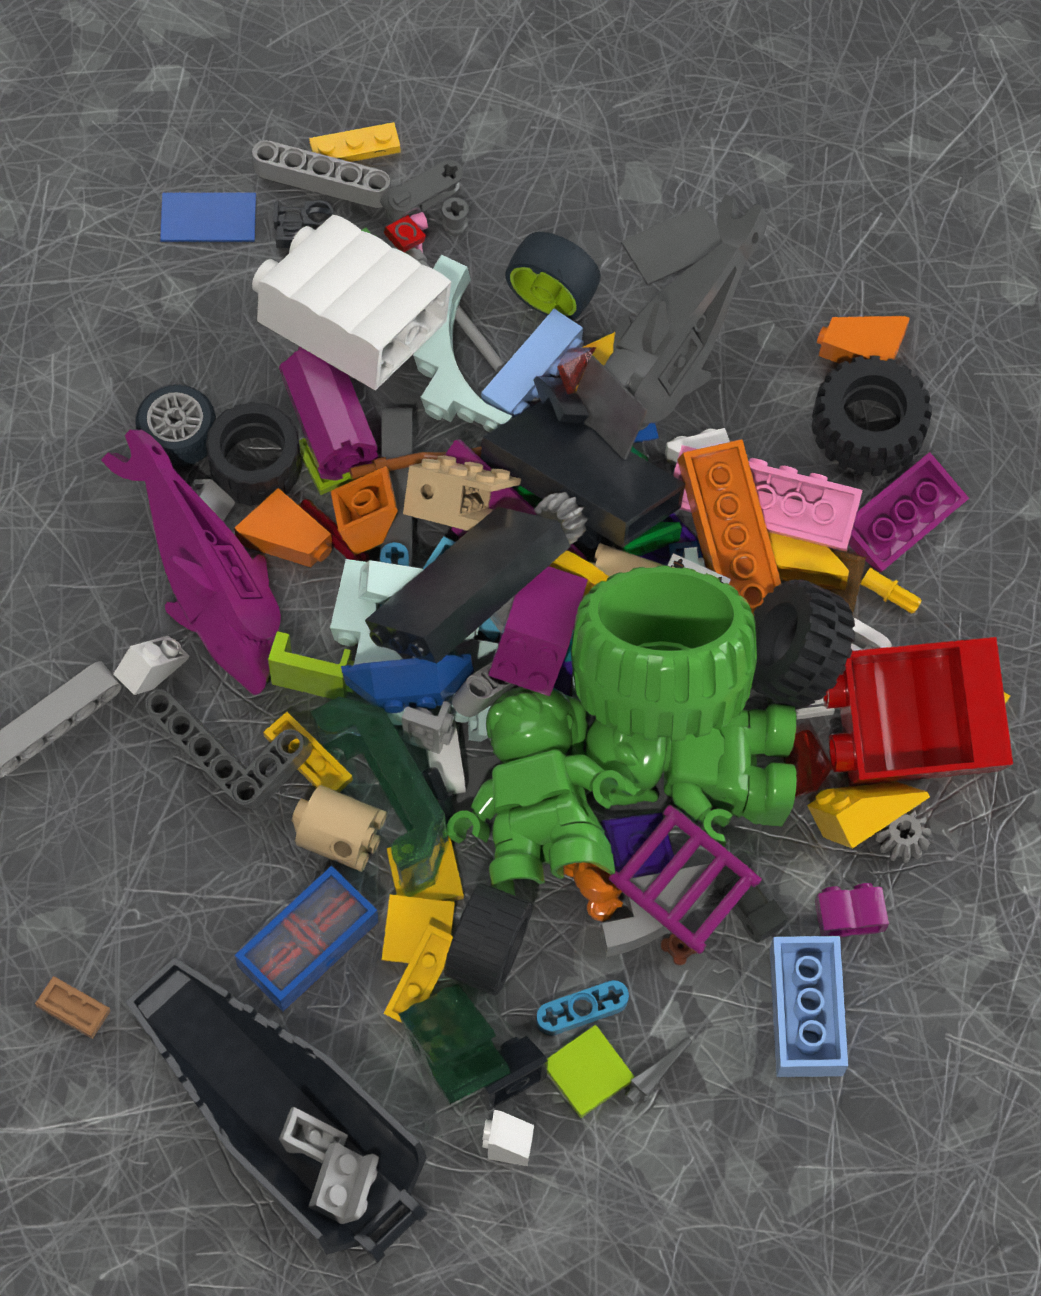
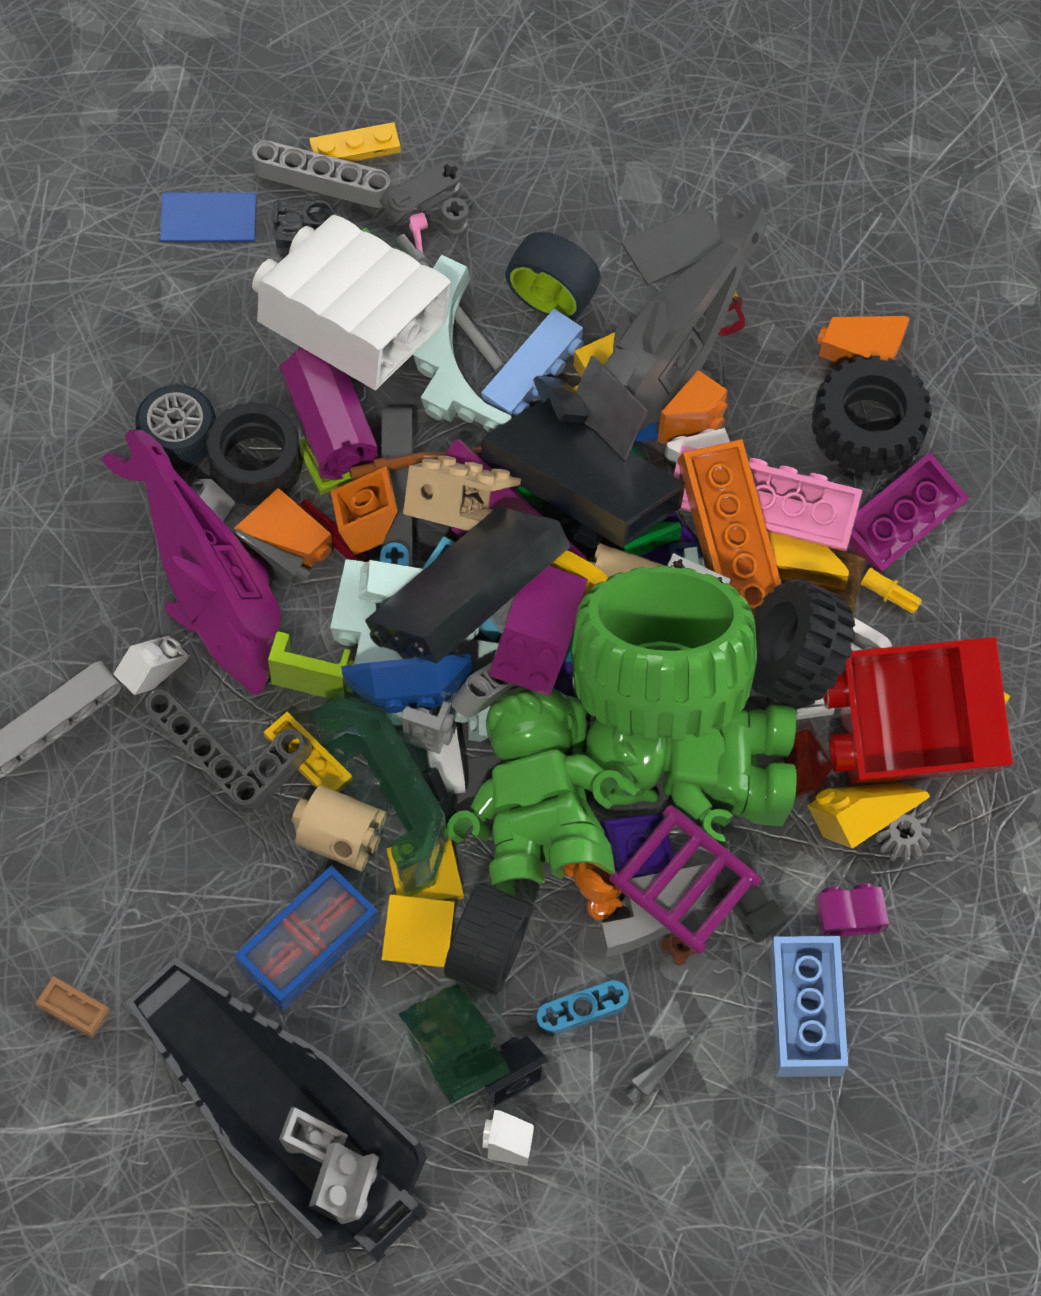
(286, 563): none -> dark grey piece
(404, 234): red tile -> none
(421, 972): yellow plate -> none
(566, 511): light grey gear -> none
(573, 366): clear red slope -> none
(588, 1071): lime tile -> none
(693, 409): none -> orange slope
(735, 304): none -> dark red piece

